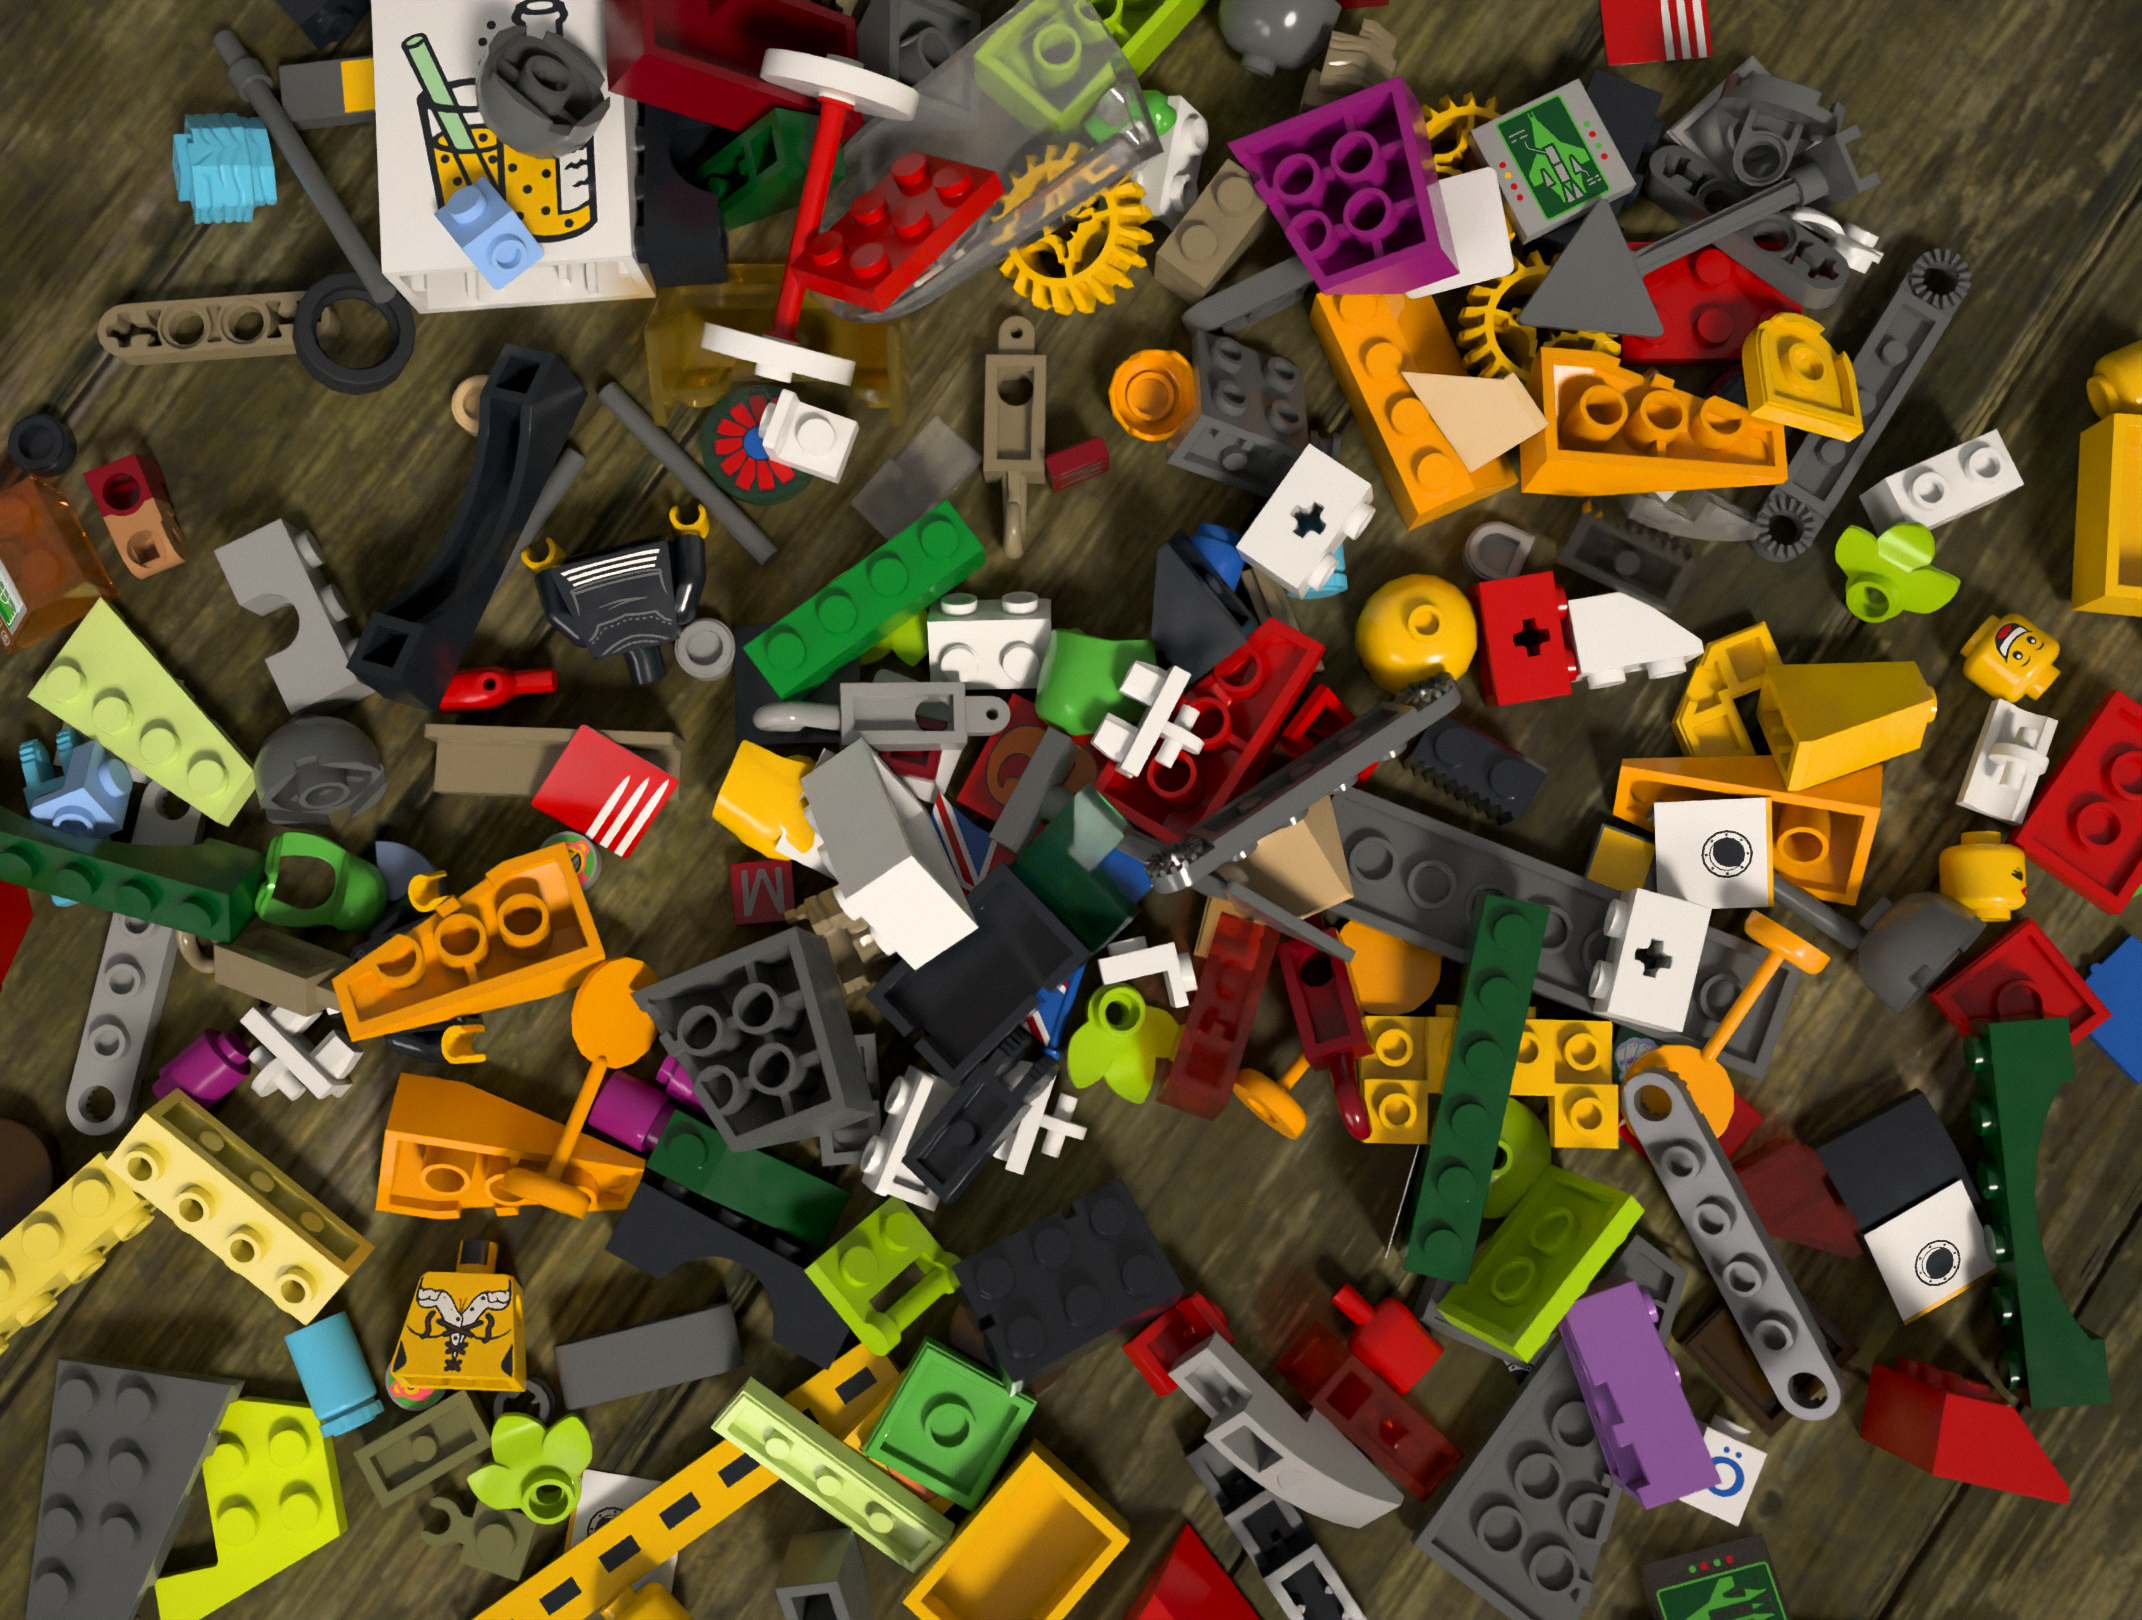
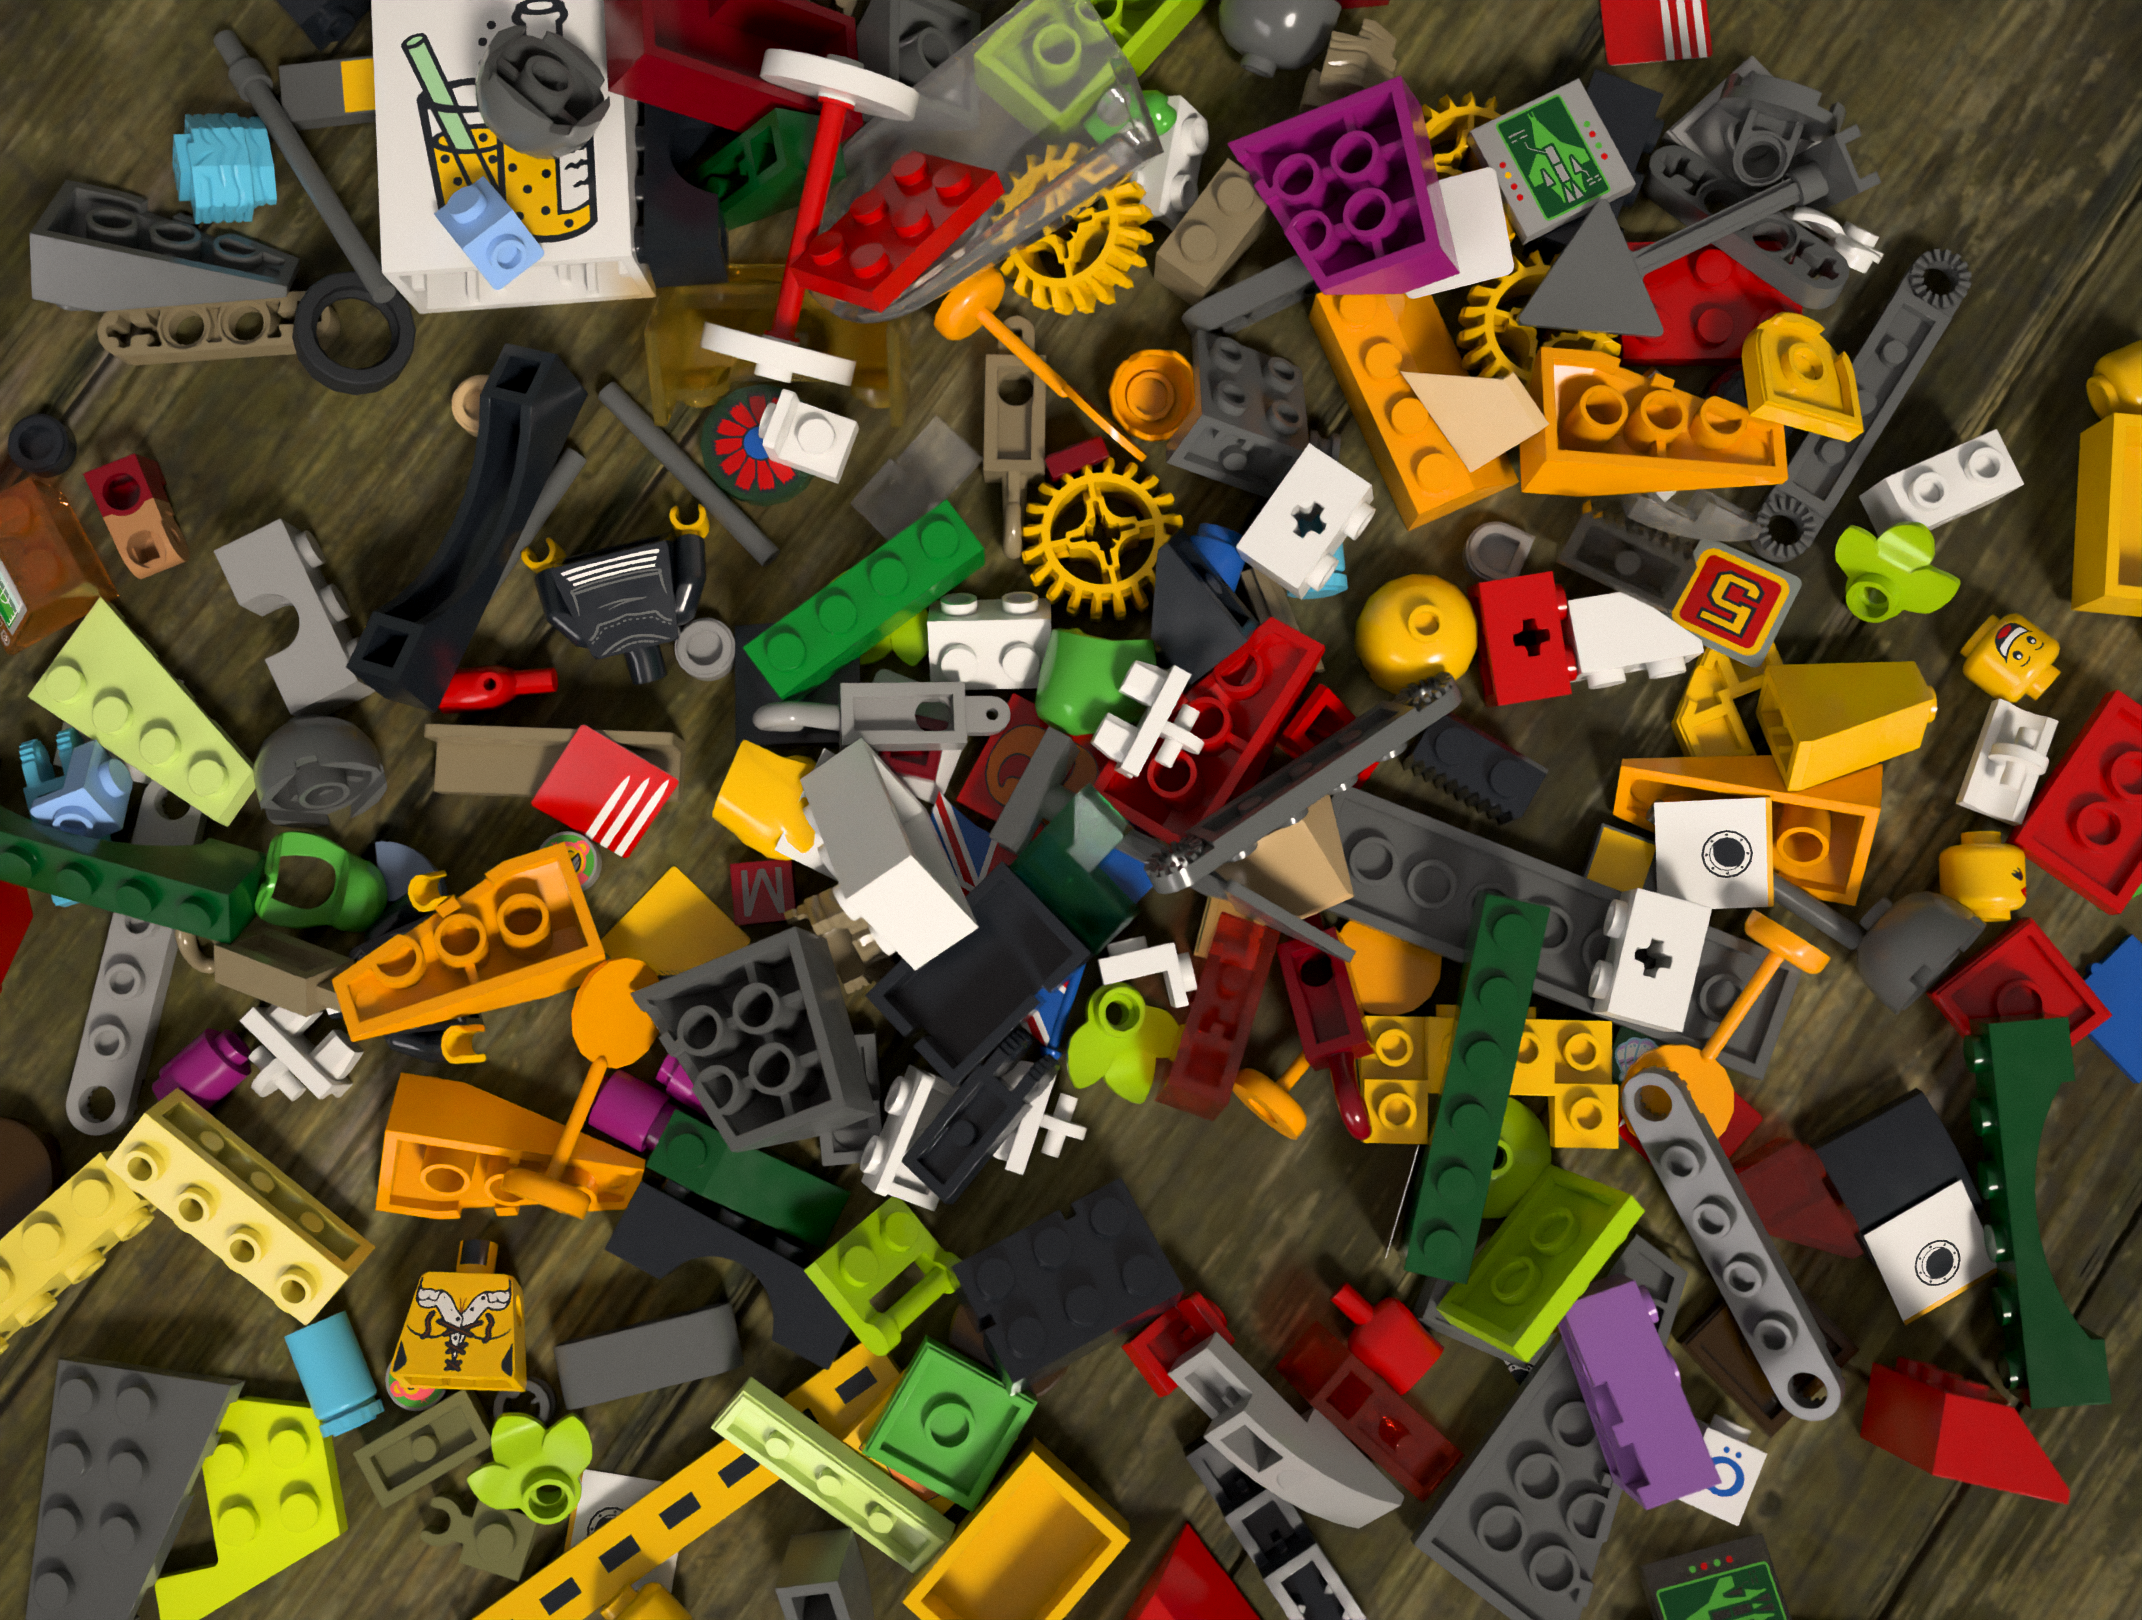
(112, 254): none -> dark grey wedge
(674, 928): none -> yellow sticker
(973, 305): none -> light orange piece
(1128, 530): none -> yellow gear
(1735, 602): none -> sticker

